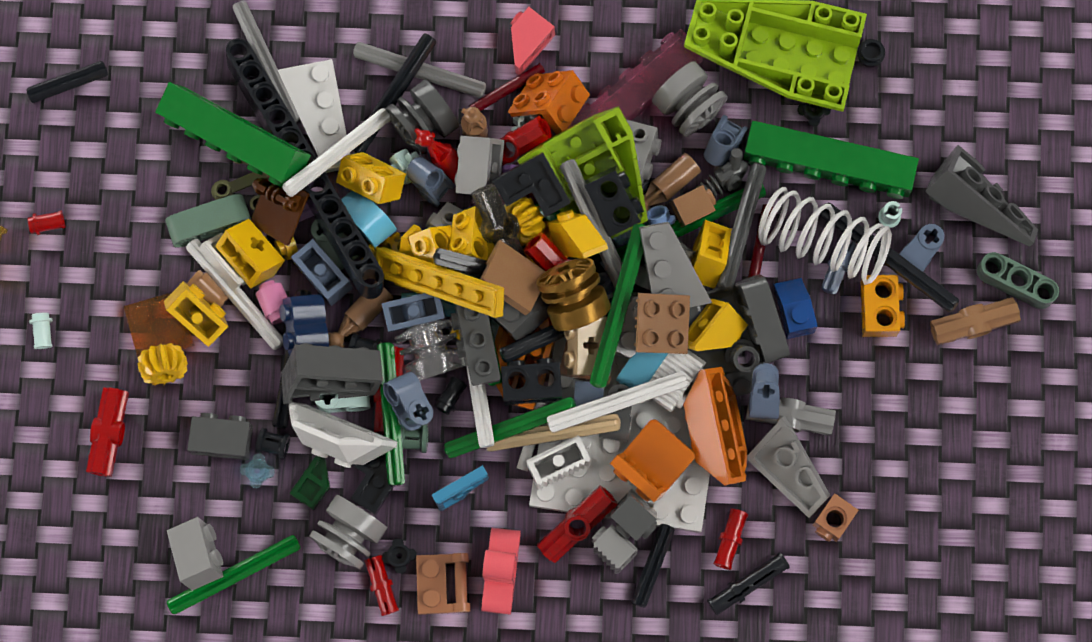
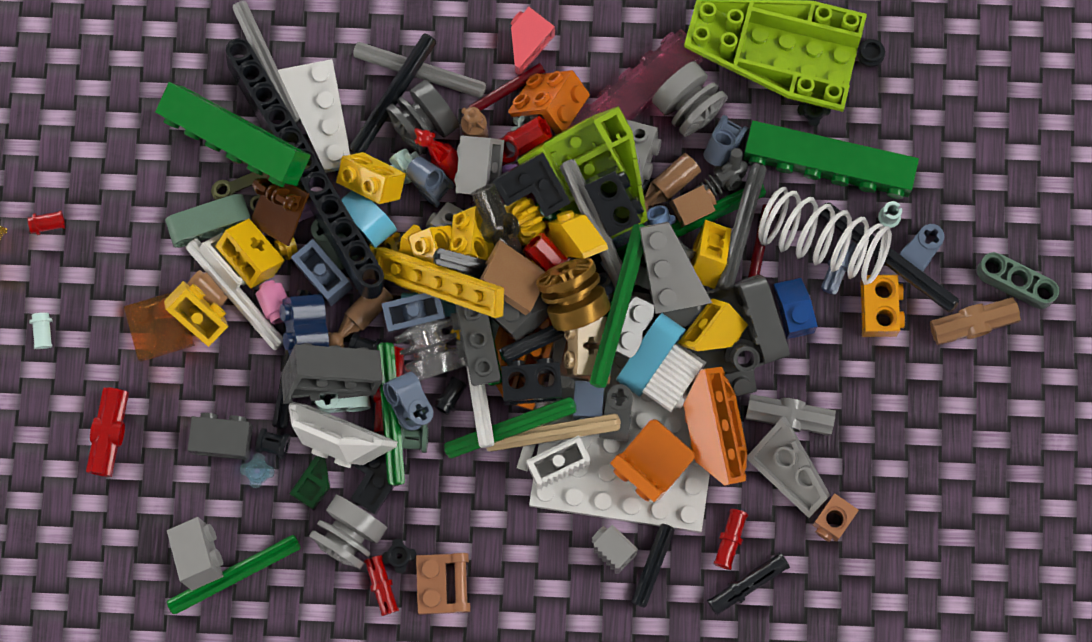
(67, 81): black axle -> none
(162, 364): yellow gear -> none
(336, 152): white axle -> none
(460, 488): dark azure tile -> none
(500, 570): coral beam -> none
(589, 511): red piece -> none
(617, 401): white axle -> none
(634, 516): dark grey brick -> none
(662, 323): medium nougat hinge -> none
(764, 394): sand blue piece -> none
(967, 192): dark grey wedge -> none

